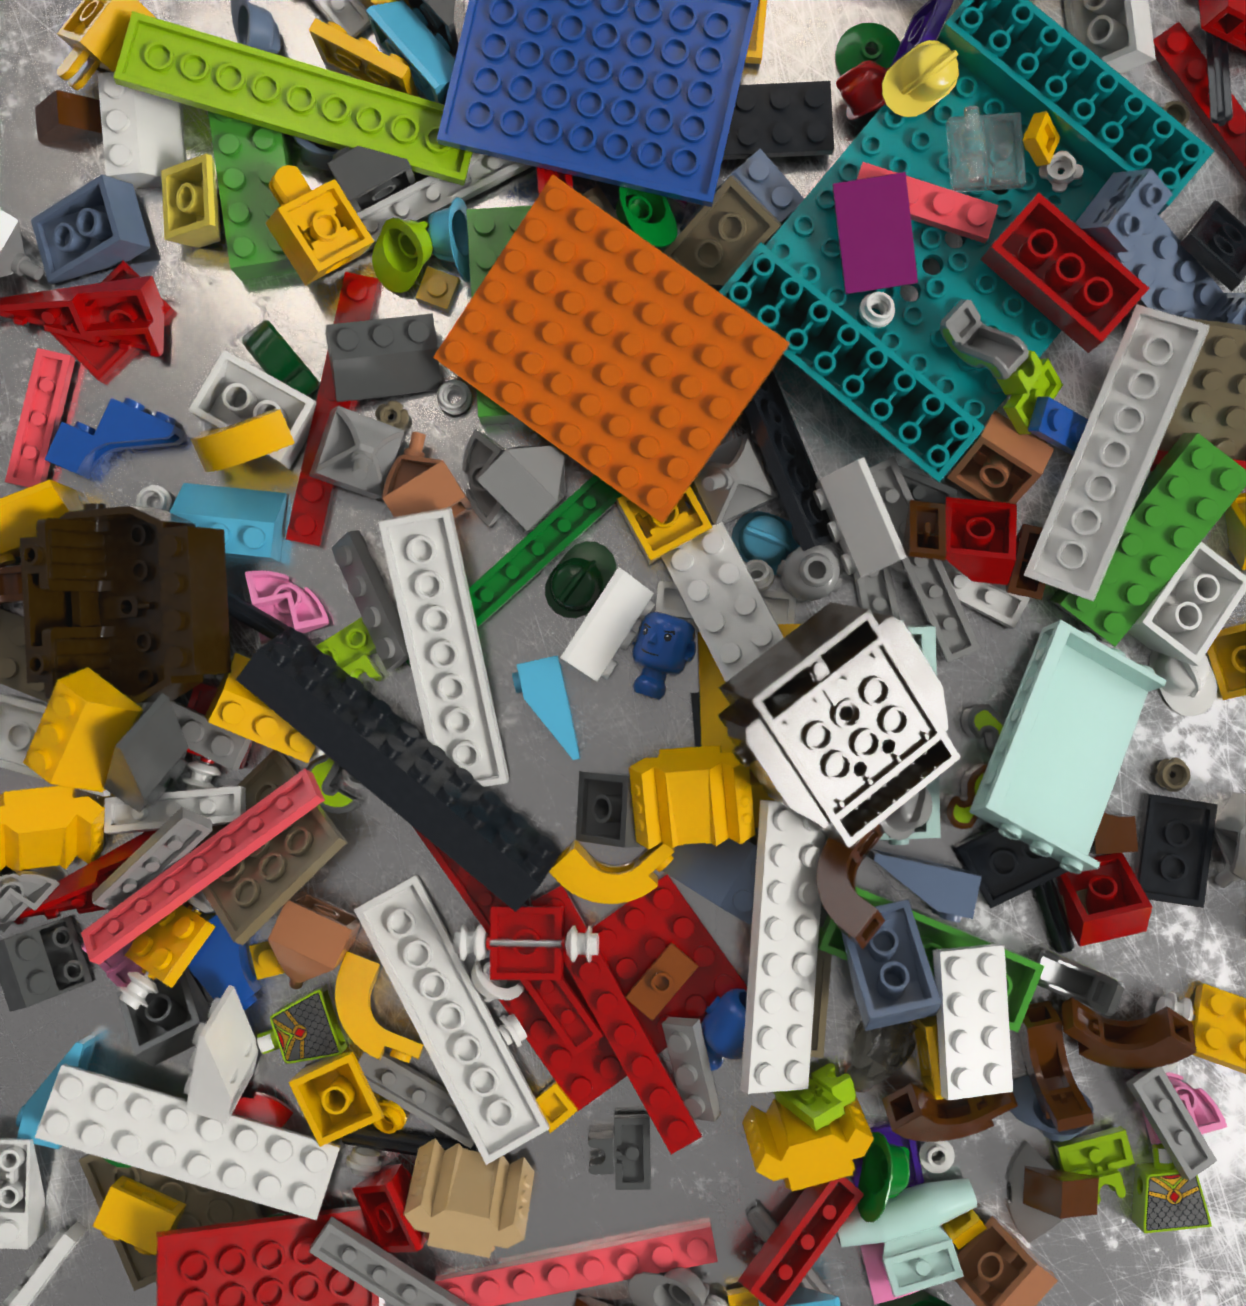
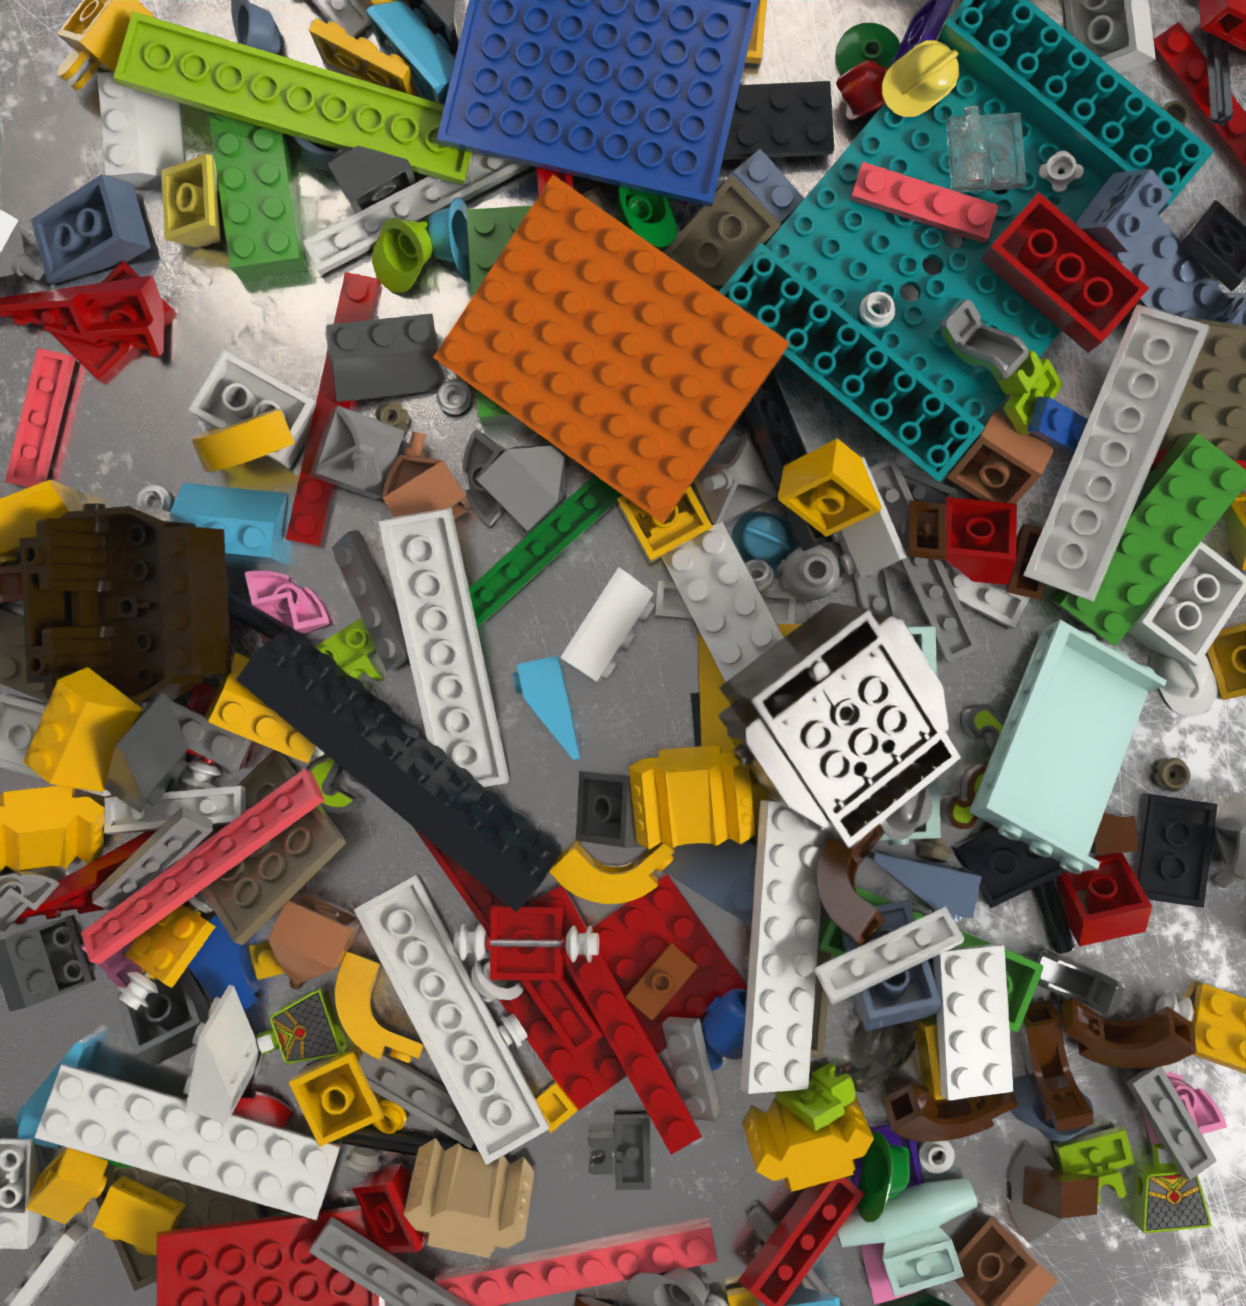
(67, 117): reddish brown slope -> none
(68, 1185): none -> yellow brick
(120, 428): blue arch -> none
(279, 358): dark green animal -> none
(315, 226): yellow brick -> none
(437, 289): yellow plate -> none
(579, 579): dark green piece -> none
(662, 648): blue piece -> none
(829, 488): none -> yellow slope
(875, 233): magenta tile -> none
(889, 955): none -> white plate
(934, 850): none -> dark tan plate
(964, 1228): yellow plate -> none
(1041, 138): yellow plate -> none

